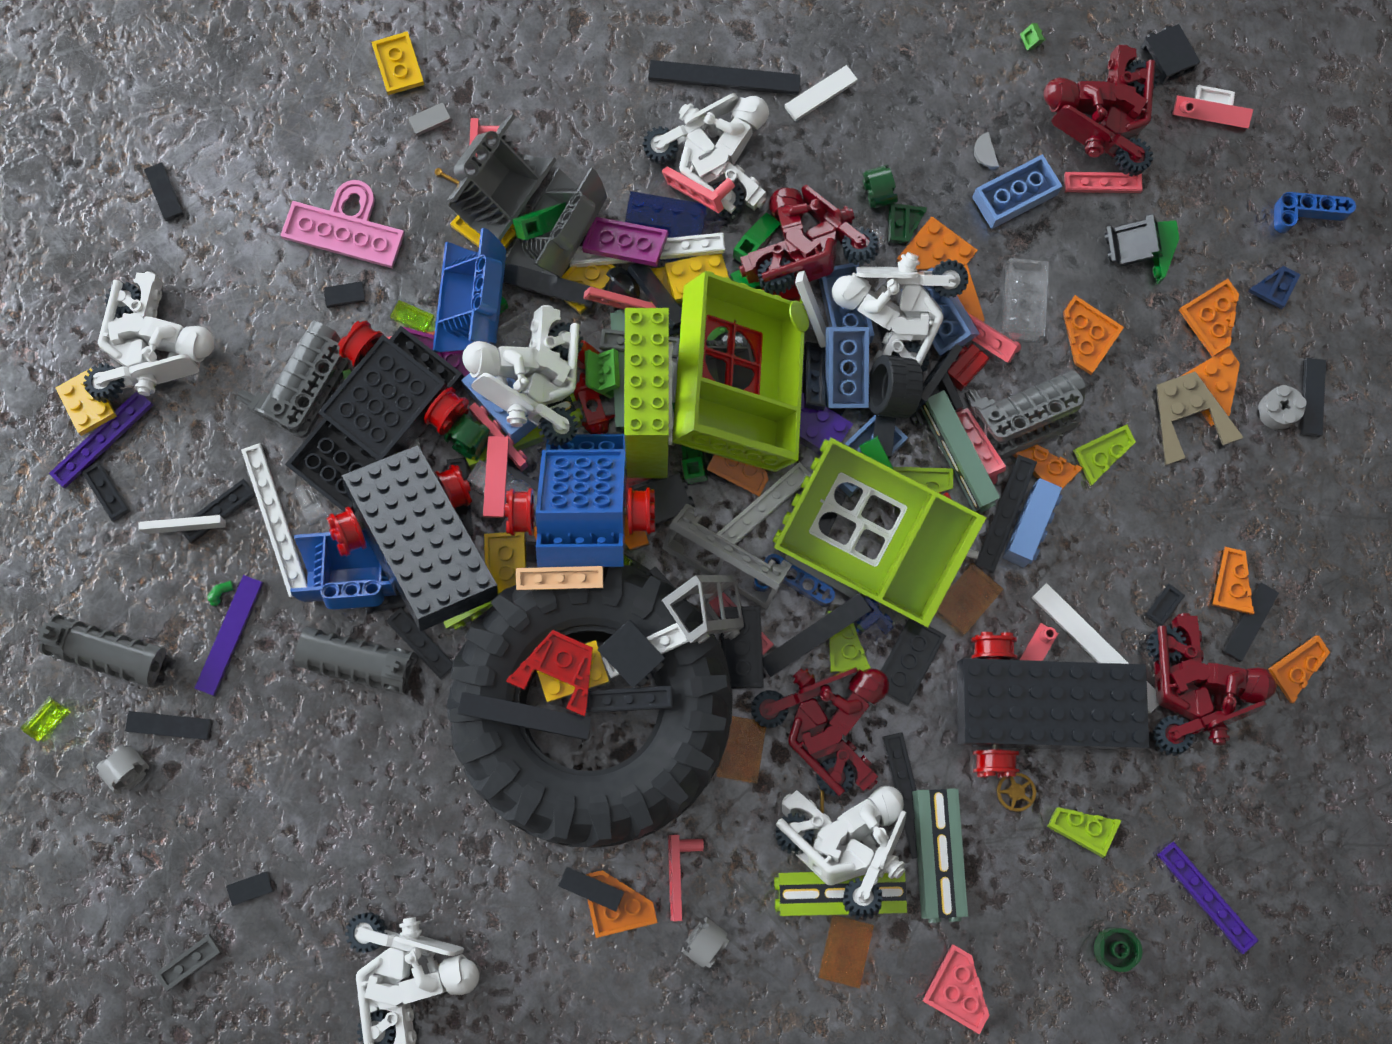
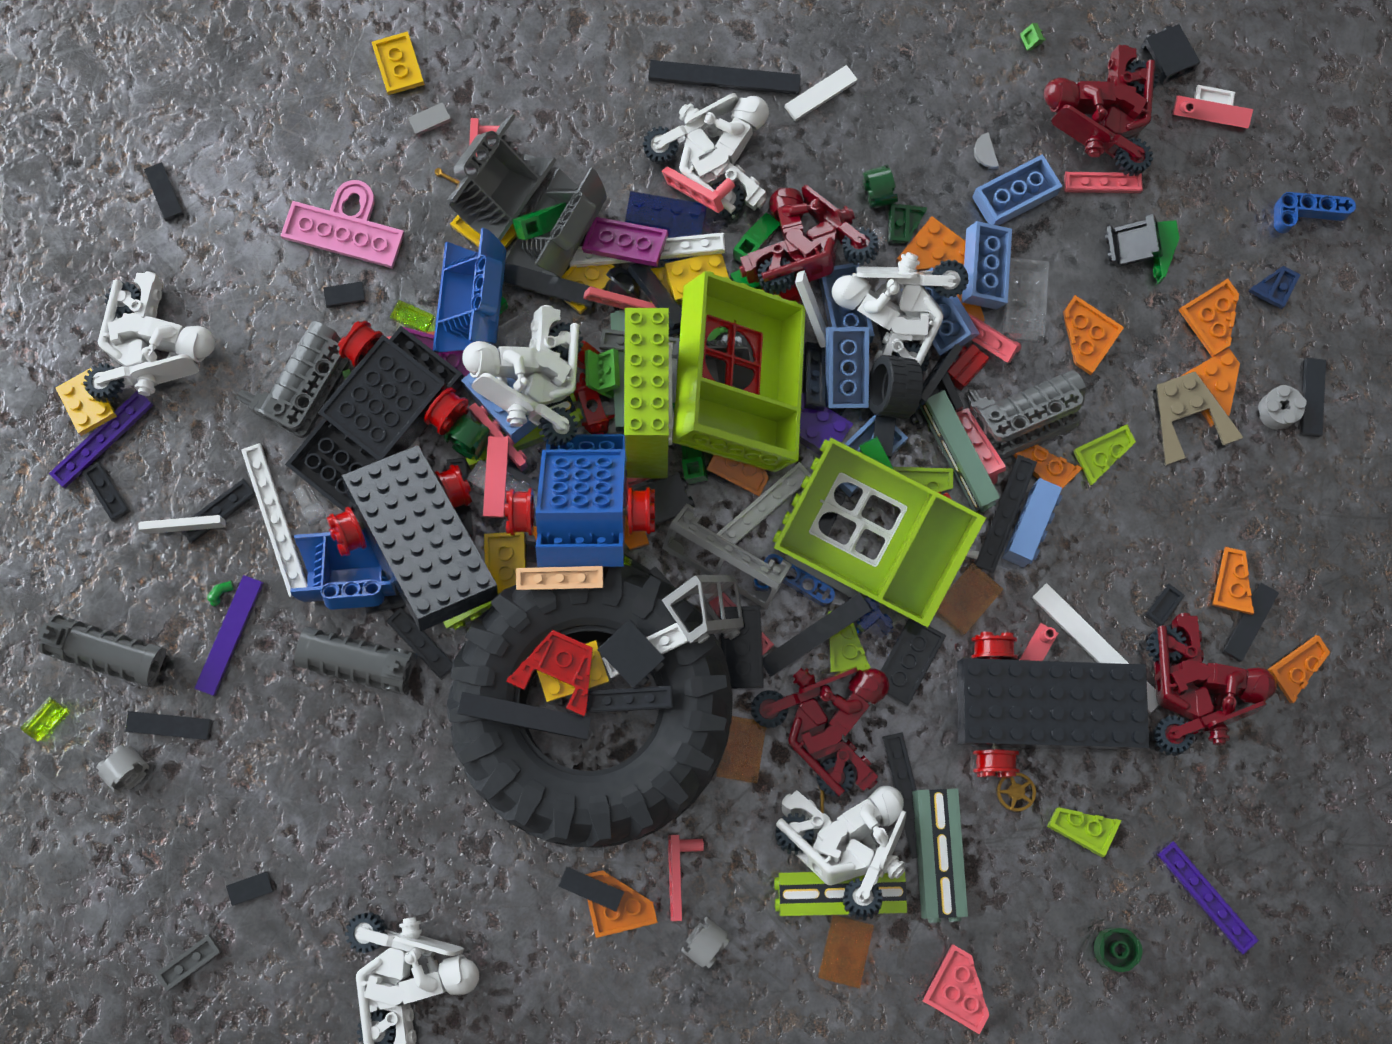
(799, 316): lime piece -> none
(987, 265): none -> medium blue brick

